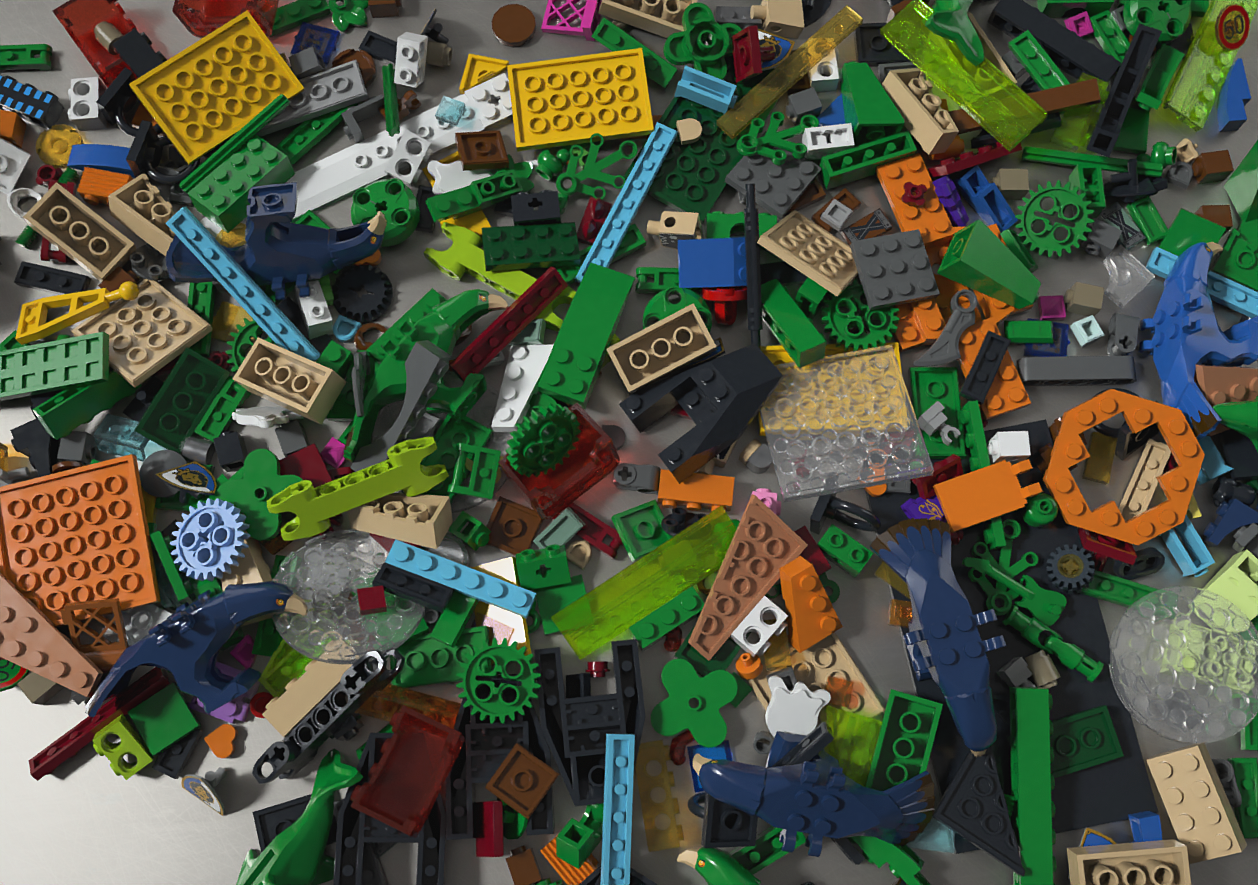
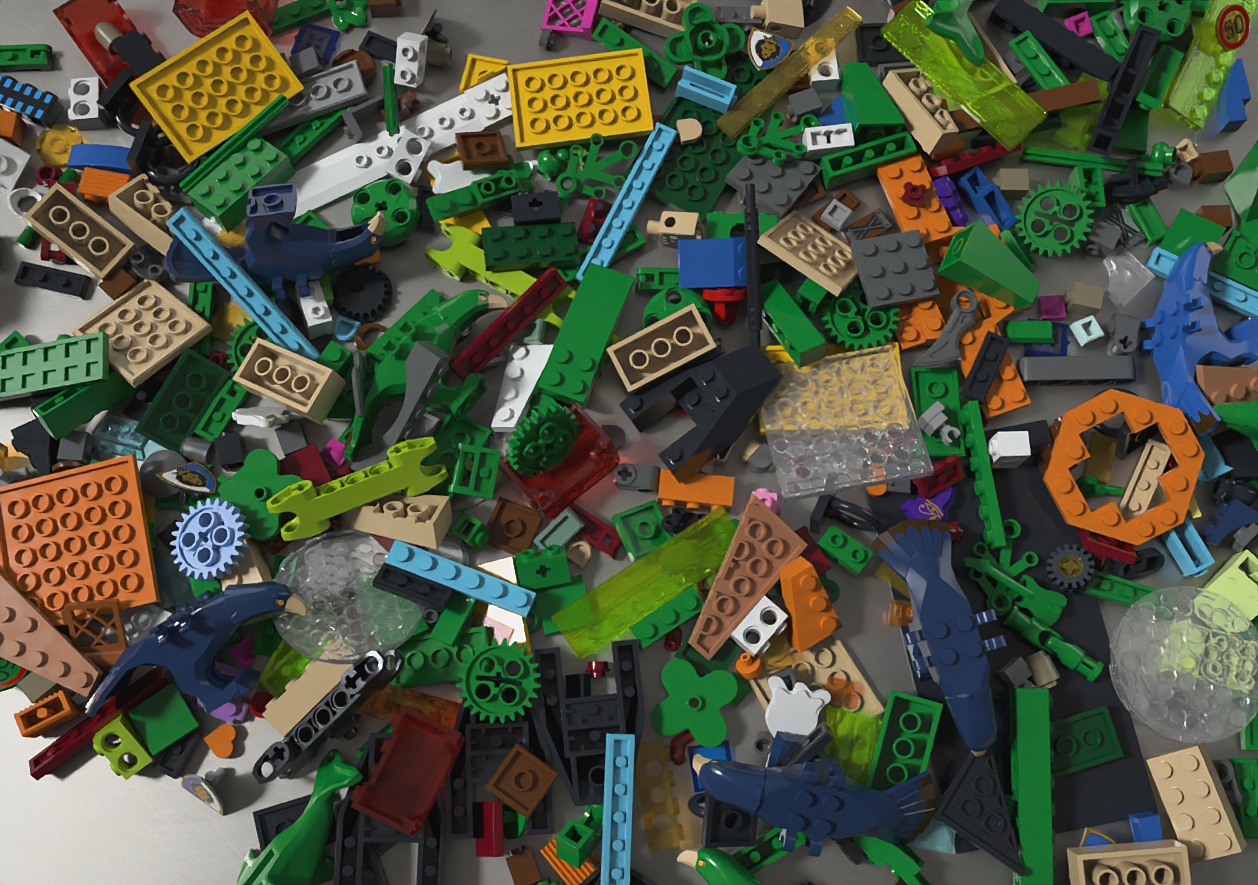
(33, 314): yellow plate -> none
(47, 714): none -> orange brick
(181, 588): green plate -> none
(371, 600): dark red tile -> none
(450, 111): clear light blue tile -> none
(513, 25): reddish brown tile -> none
(547, 38): none -> dark grey plate
(749, 54): dark red tile -> none
(984, 494): orange tile -> none
(1040, 510): green head -> none
(1091, 487): none -> green plate

